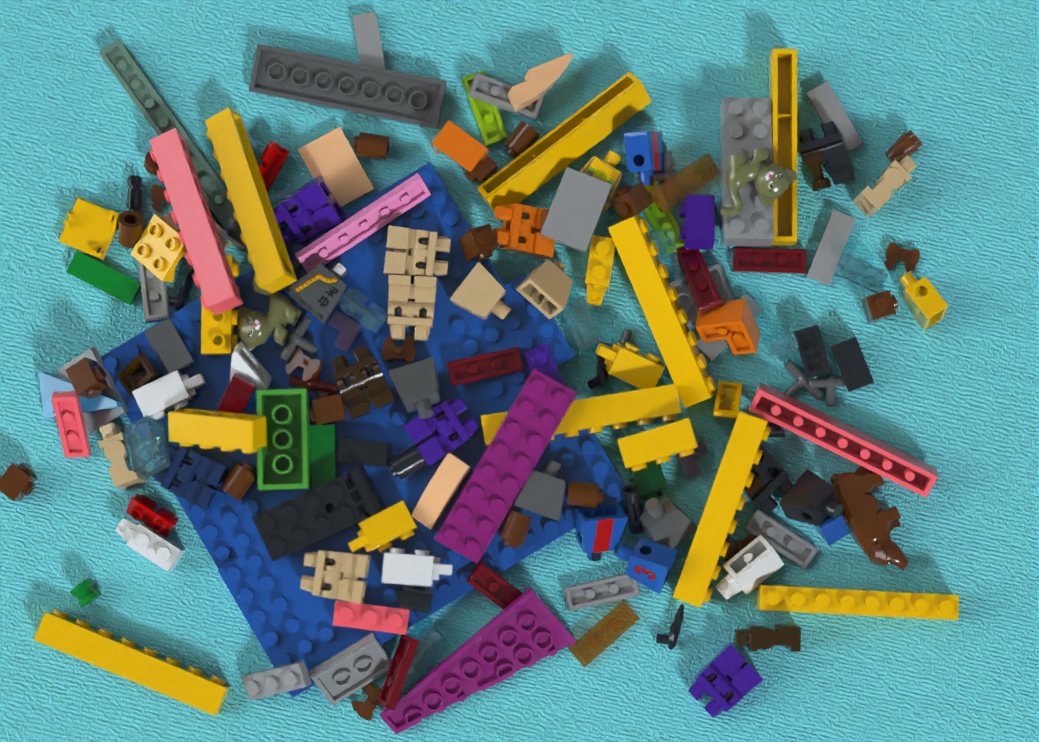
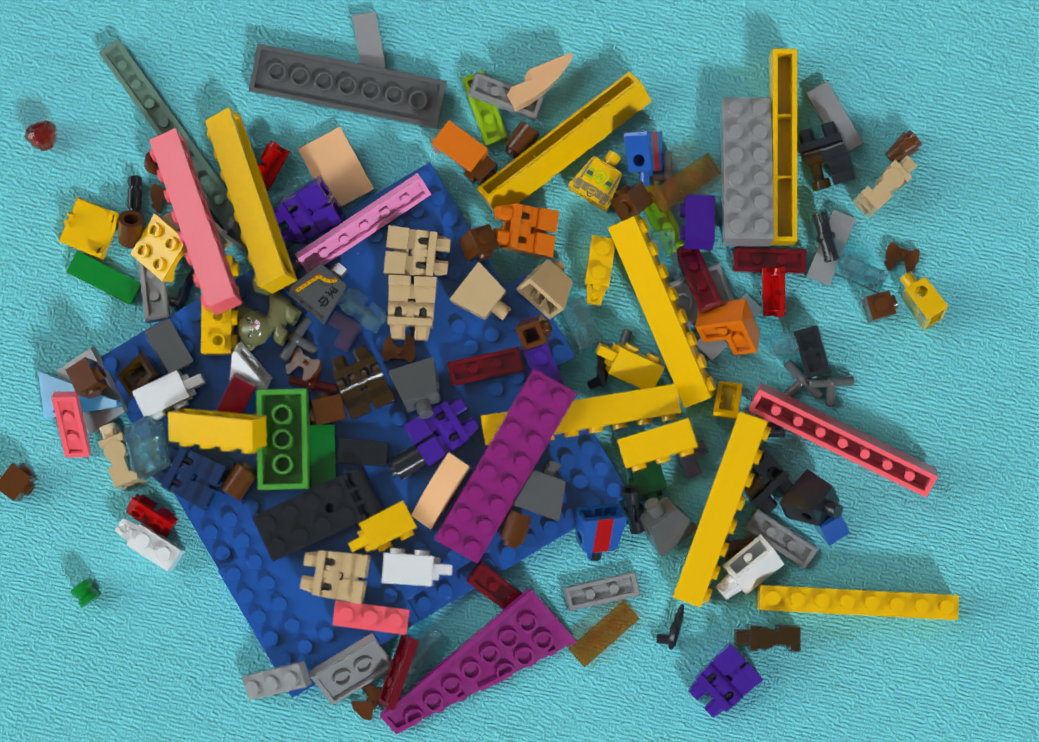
(41, 135): none -> clear red cone
(132, 662): yellow brick -> none
(371, 145): reddish brown brick -> none
(415, 598): black brick -> none
(534, 331): none -> reddish brown brick
(575, 209): light grey tile -> none
(584, 494): reddish brown brick -> none
(648, 563): blue torso -> none
(768, 180): olive animal -> none
(773, 291): none -> red hinge
(825, 237): none -> black pin
(852, 364): black hinge -> none
(865, 519): reddish brown animal -> none

